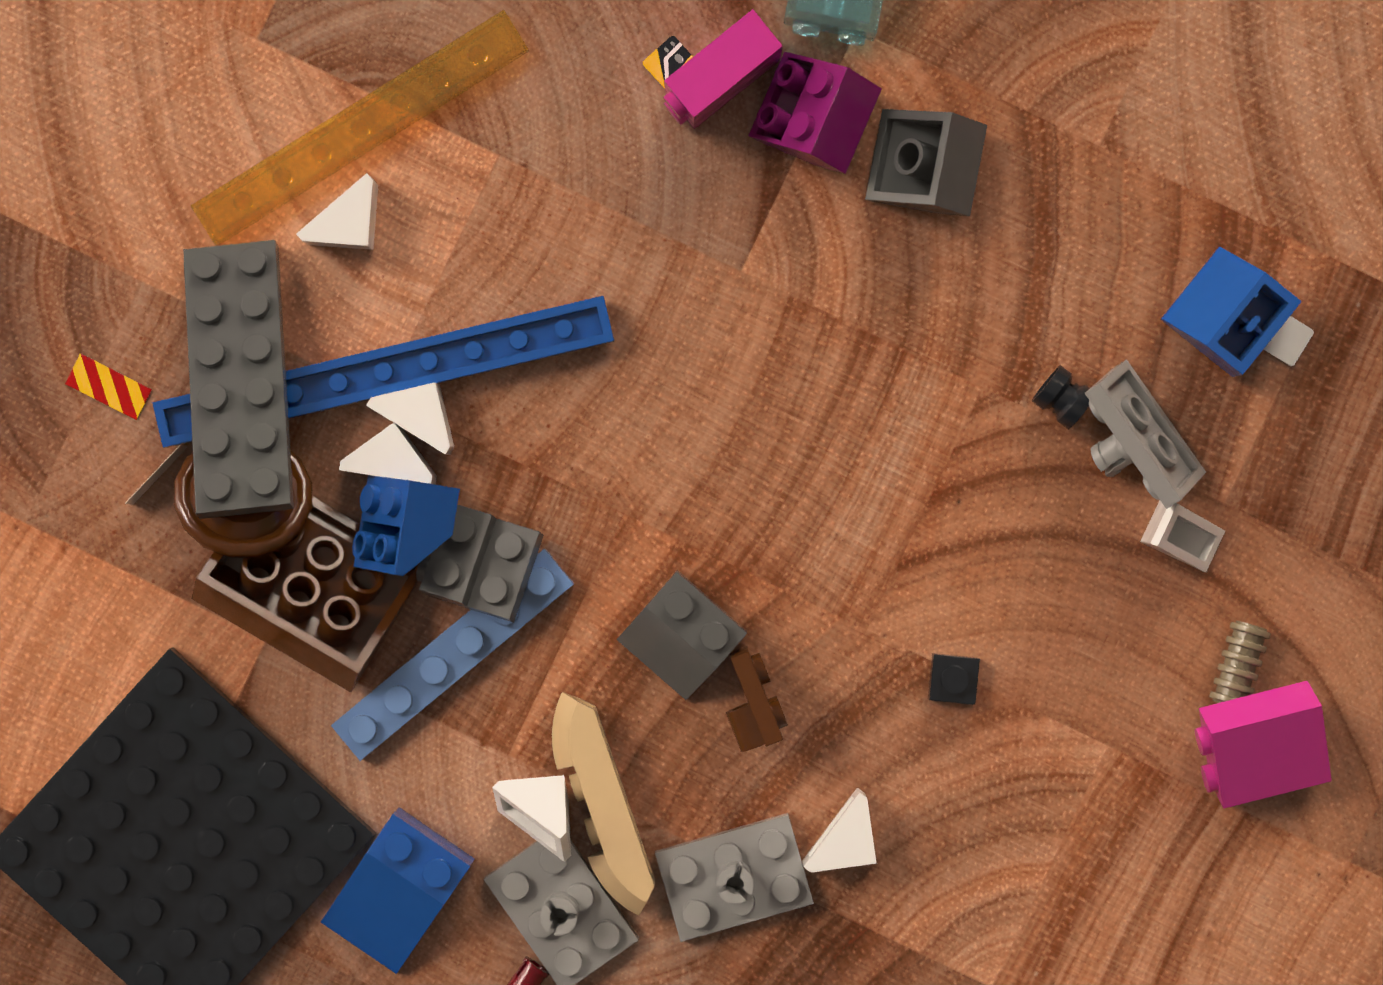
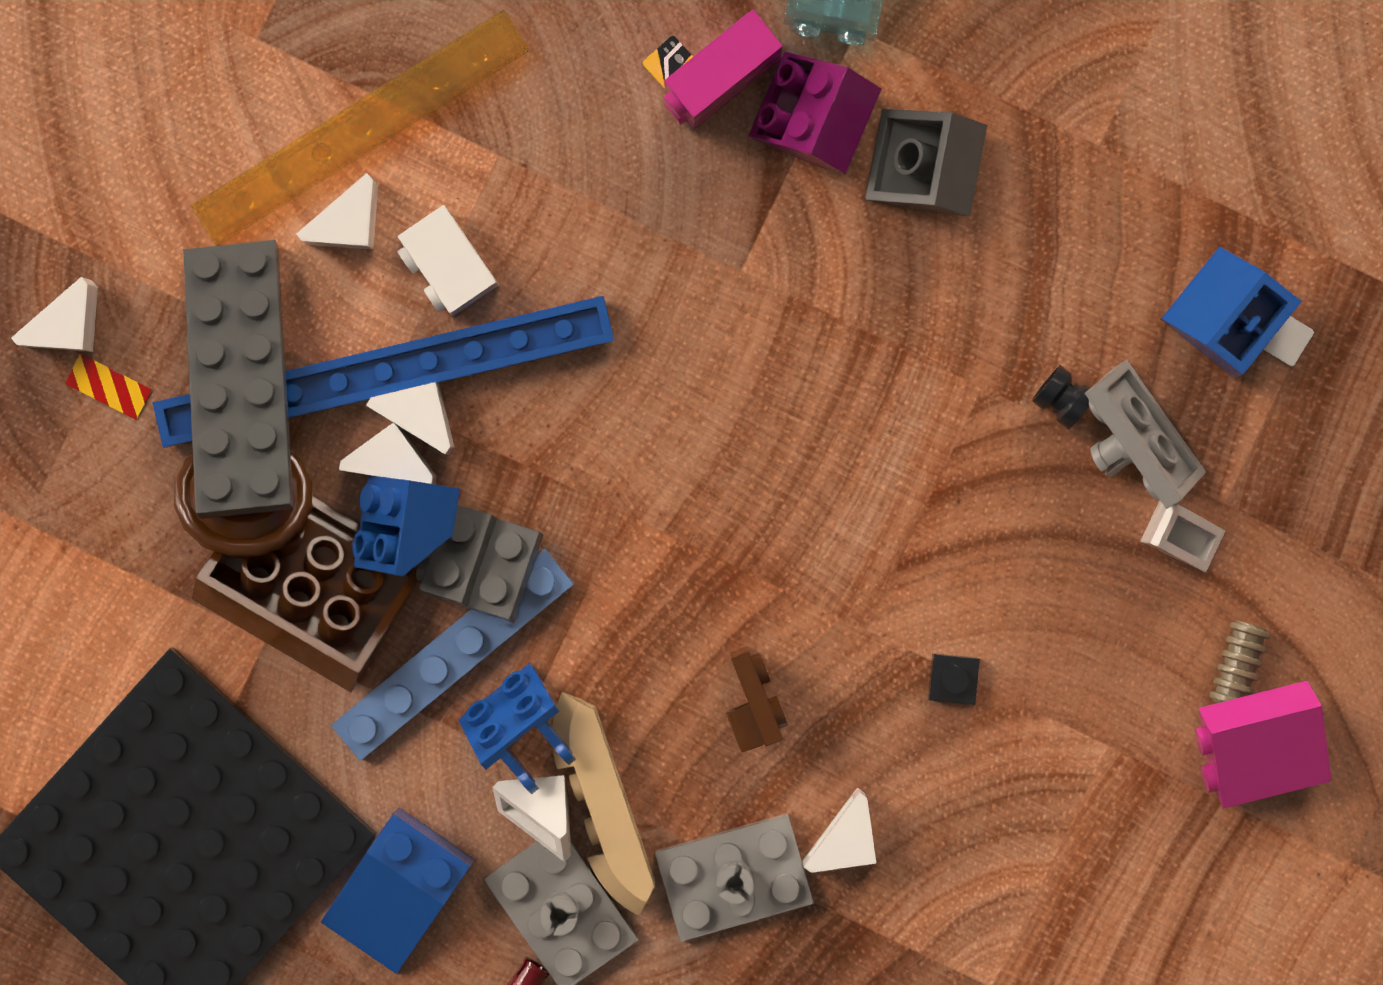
(65, 322): none -> white slope
(163, 467): white sticker -> none
(447, 262): none -> white brick
(508, 715): none -> blue plate
(682, 635): dark grey slope -> none

